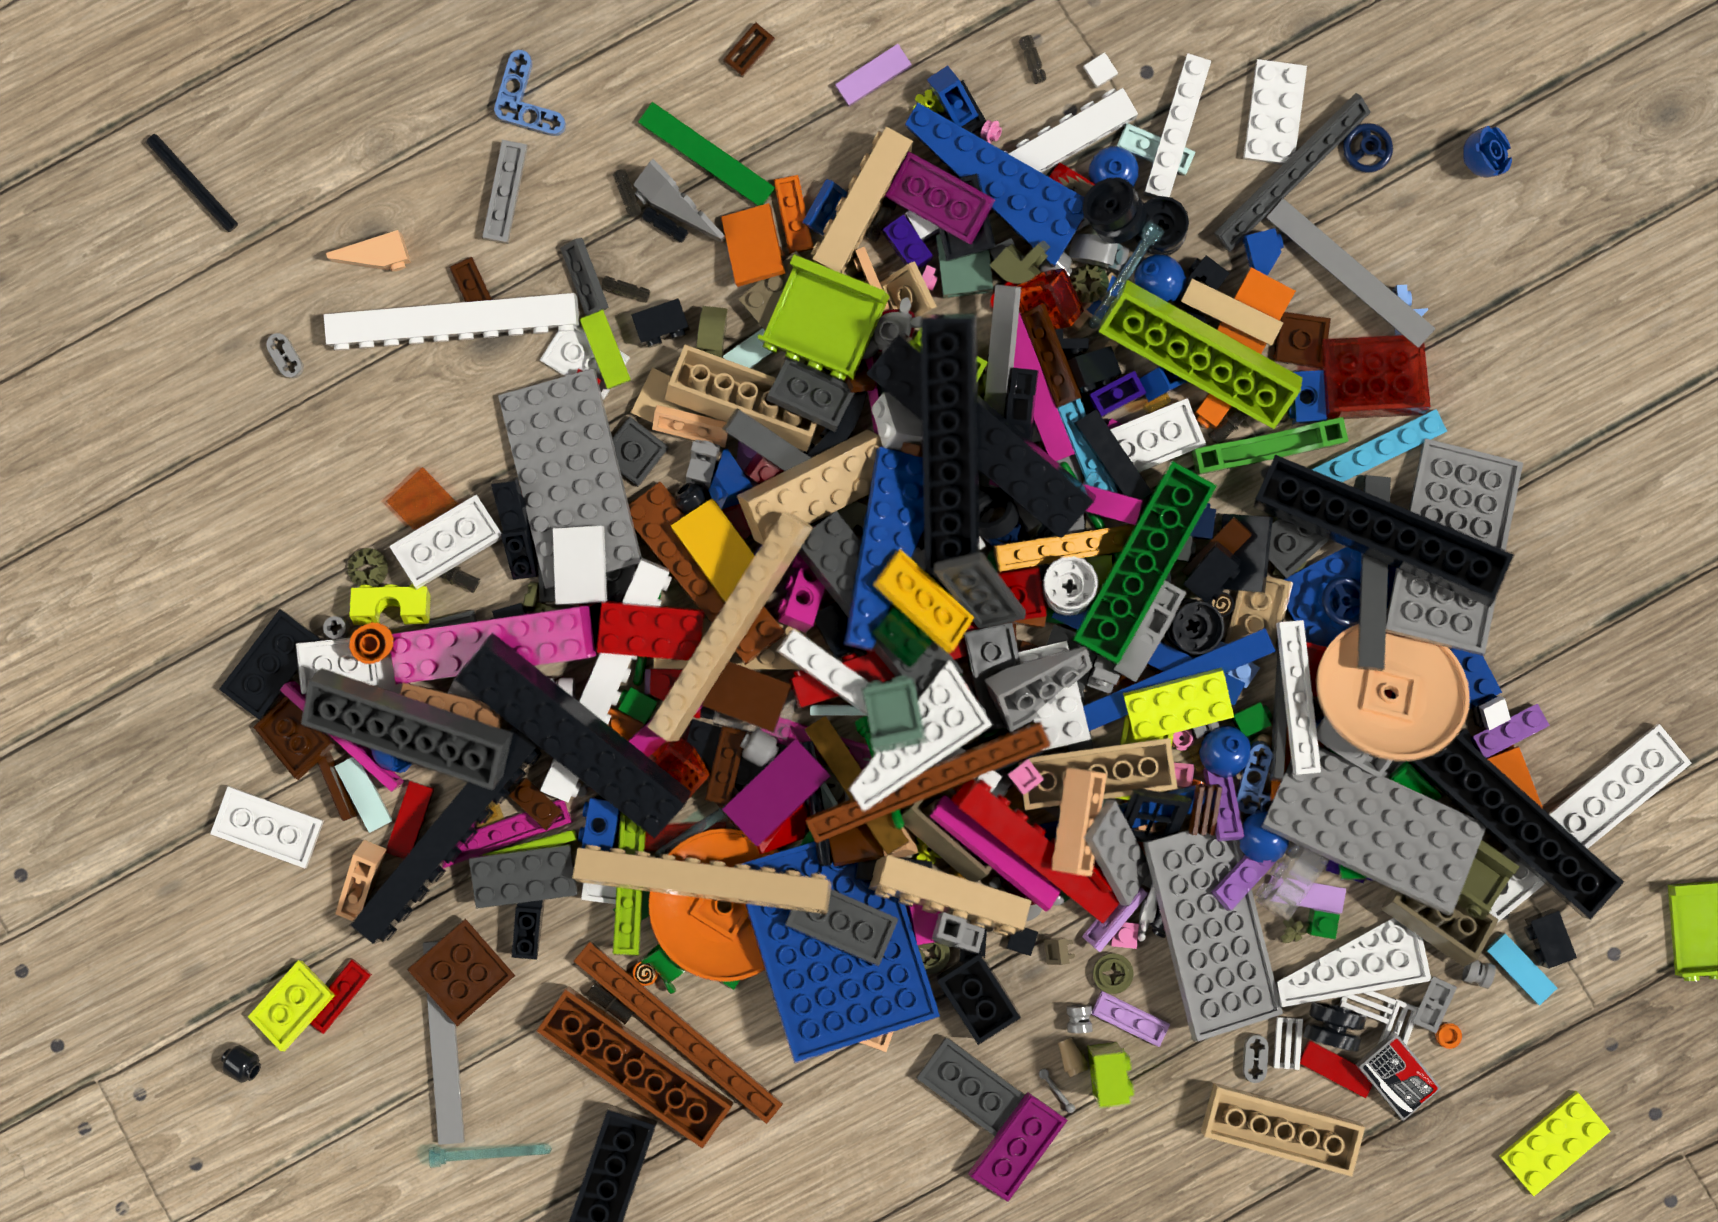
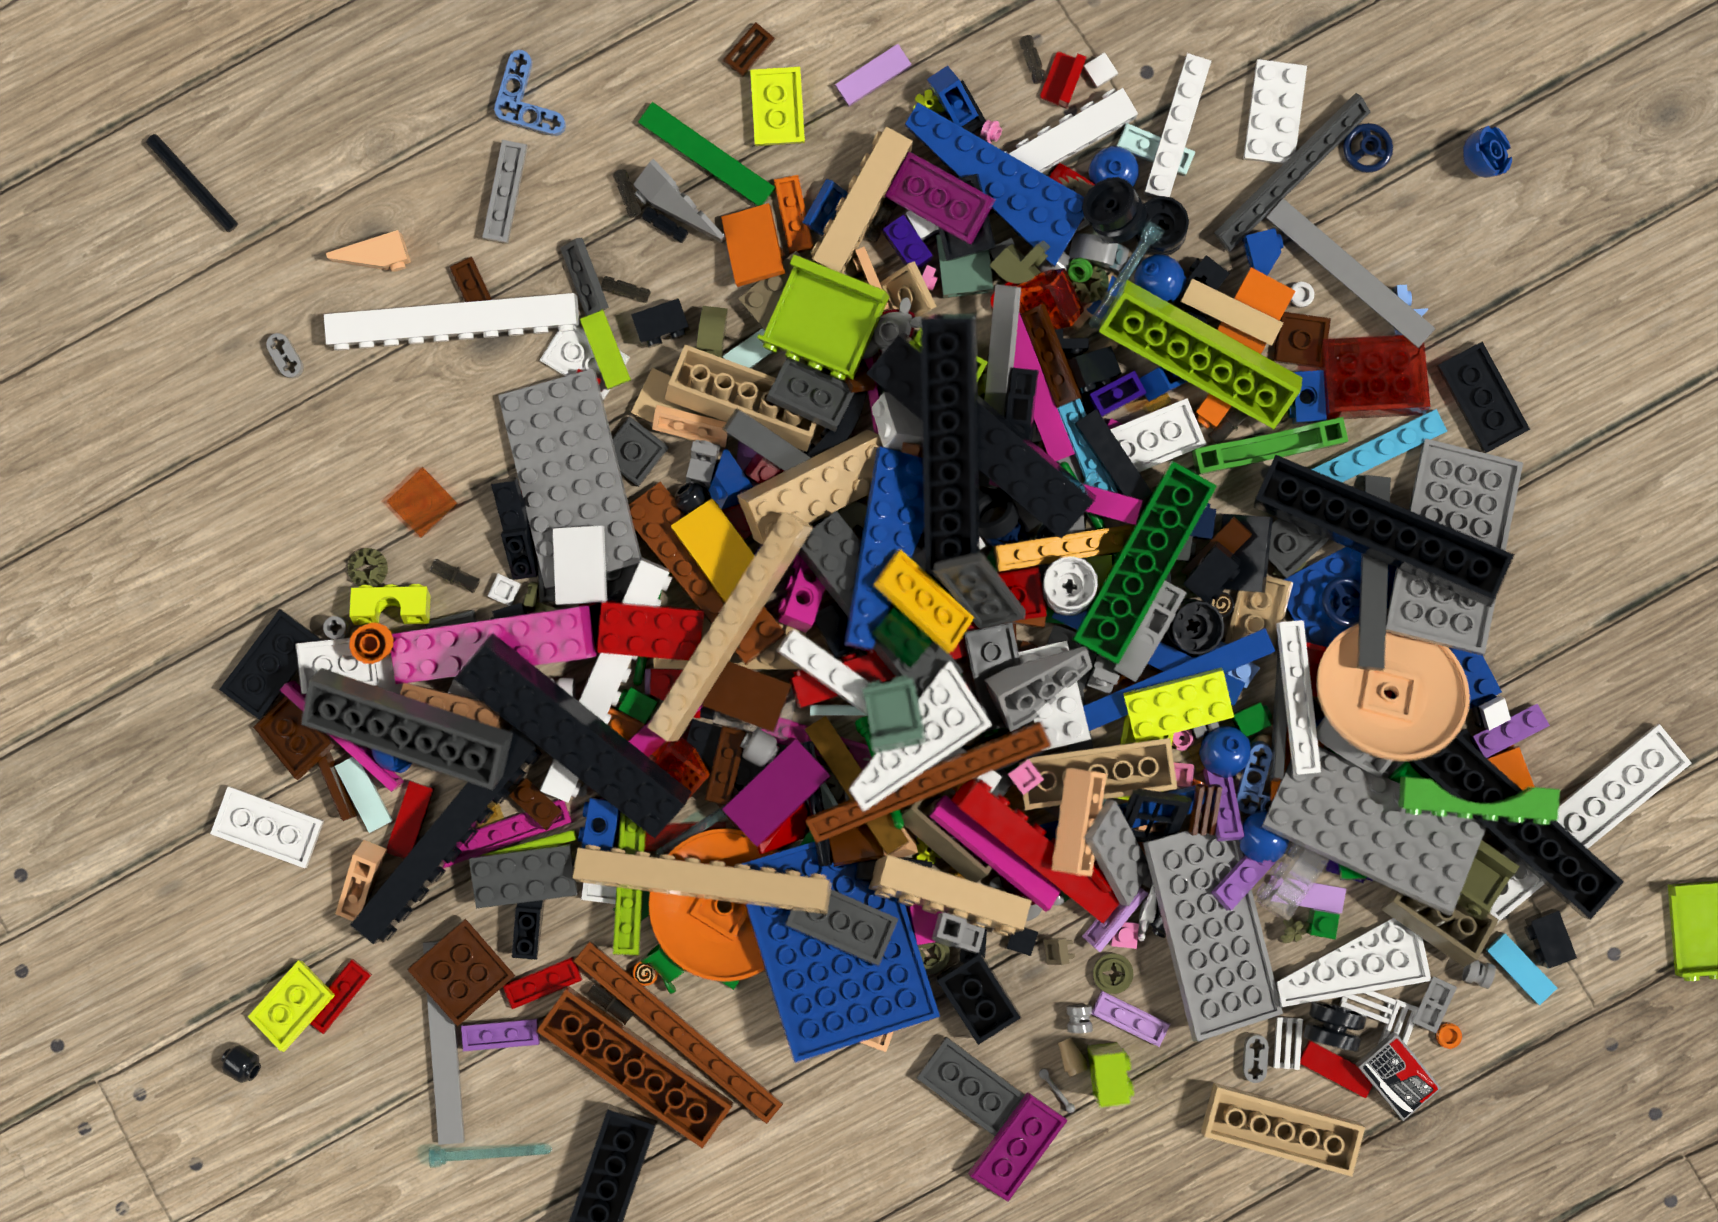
(446, 542): white plate -> none
(500, 1034): none -> medium lavender plate
(504, 590): none -> white tile
(542, 982): none -> red tile
(777, 106): none -> neon yellow plate
(1062, 79): none -> red panel
(1078, 275): none -> bright green plate
(1303, 296): none -> white tile
(1483, 397): none -> black plate
(1532, 802): none -> bright green arch
(1554, 1143): neon yellow plate -> none

